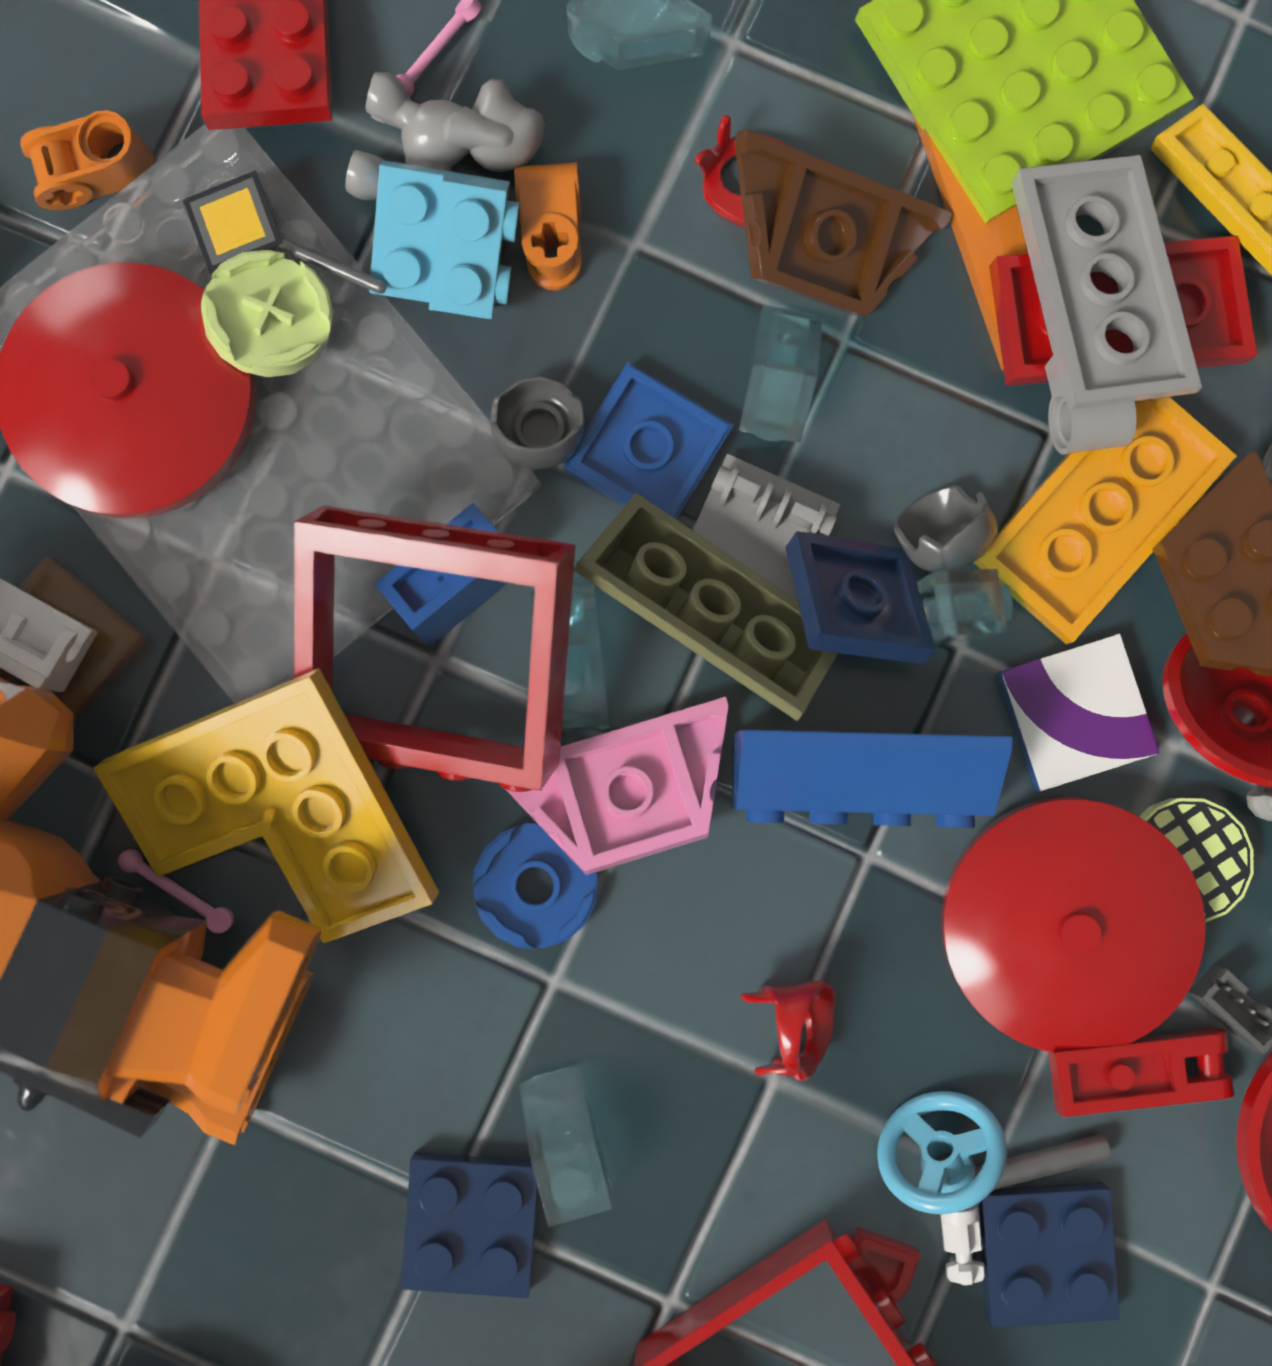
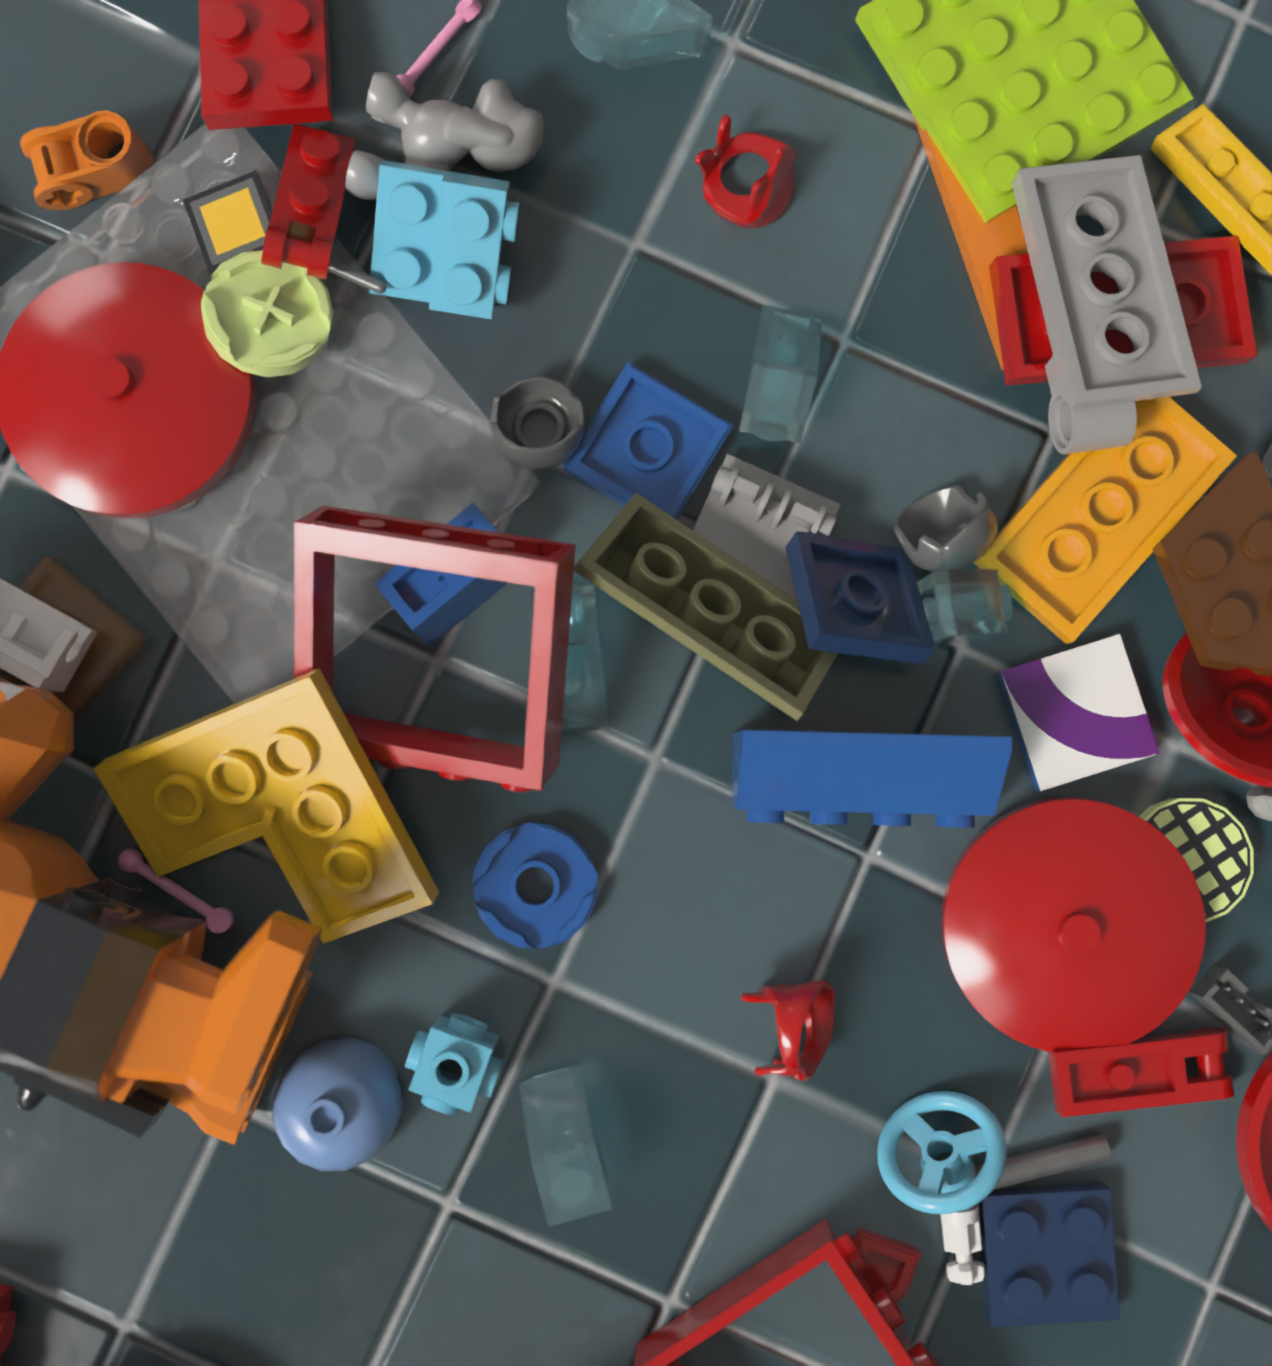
(308, 201): none -> red plate
(337, 1104): none -> medium blue cylinder
(468, 1044): none -> medium azure brick
(469, 1225): dark blue plate -> none
(550, 219): orange piece -> none
(633, 788): bright pink wing -> none
(825, 226): reddish brown wing -> none

